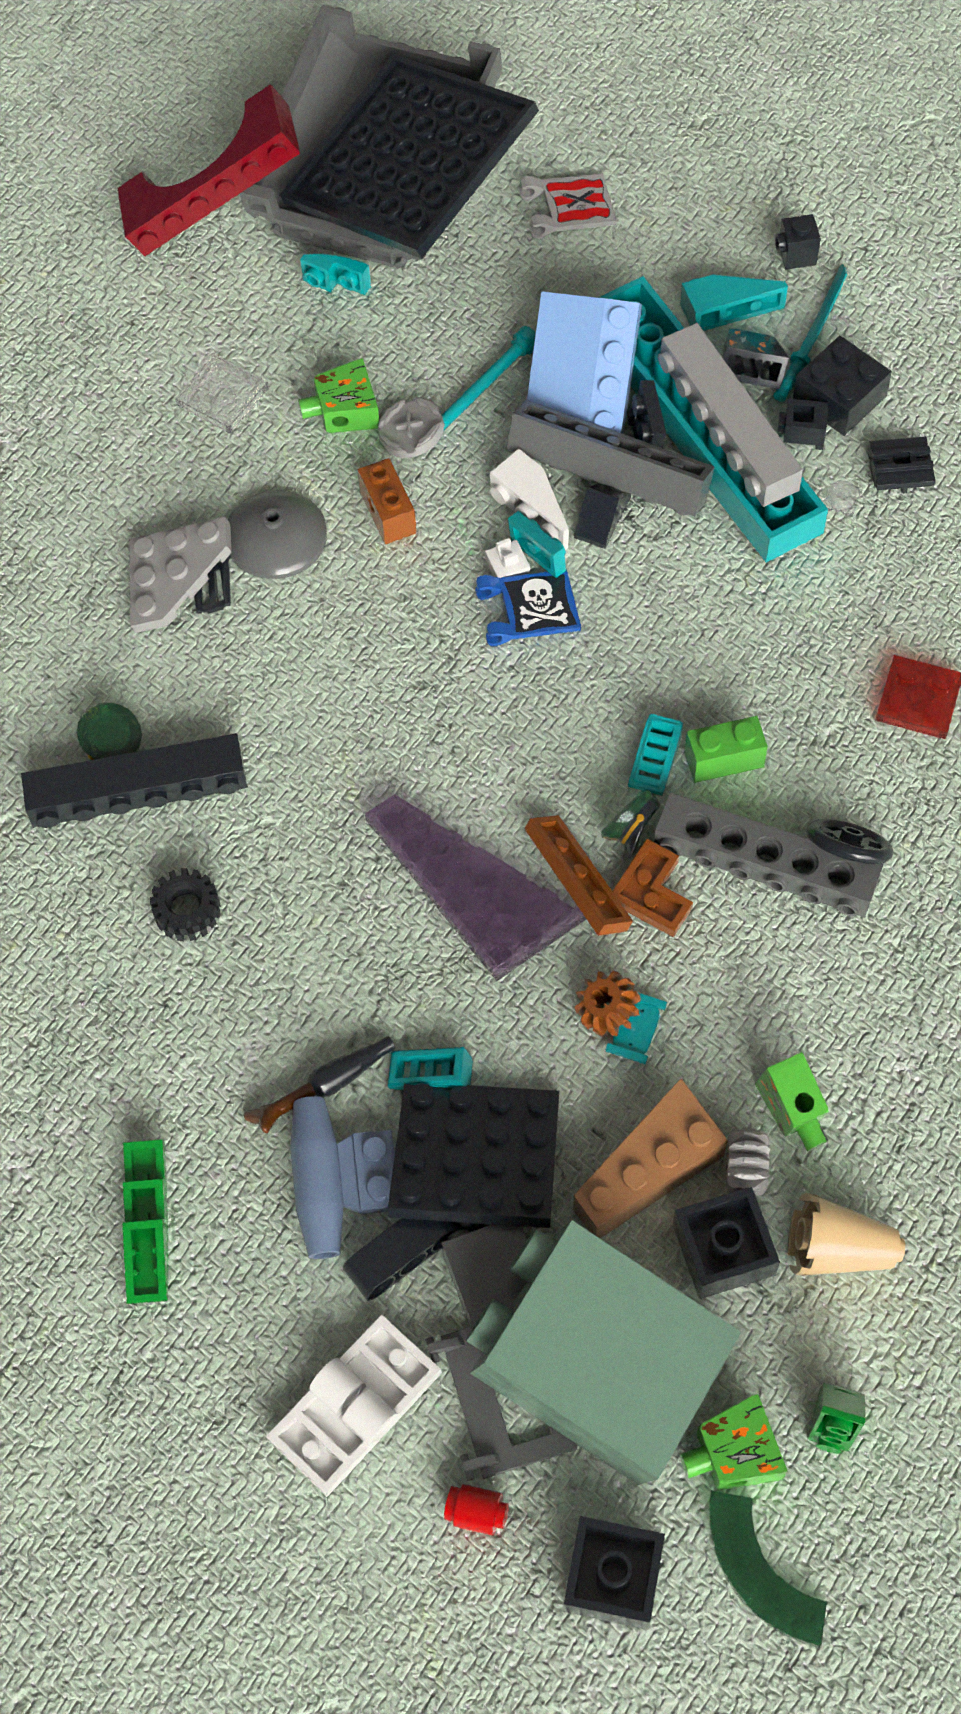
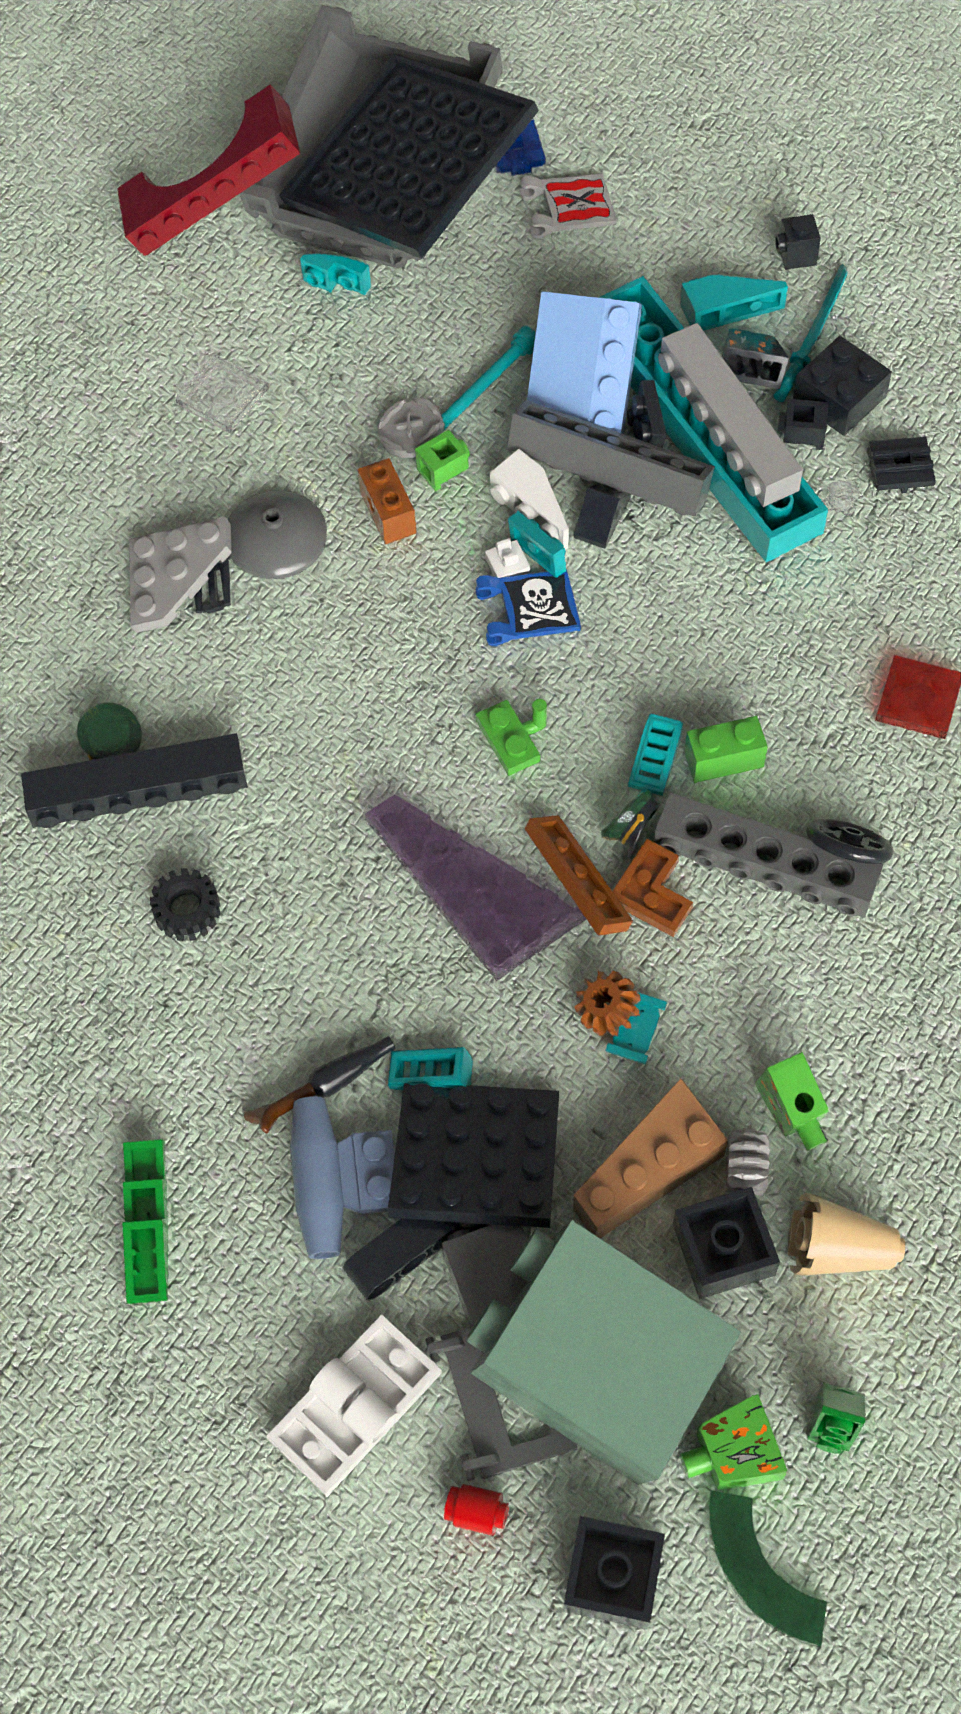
(343, 399): bright green torso -> none
(442, 459): none -> bright green brick
(510, 737): none -> bright green plate
(524, 159): none -> clear blue piece

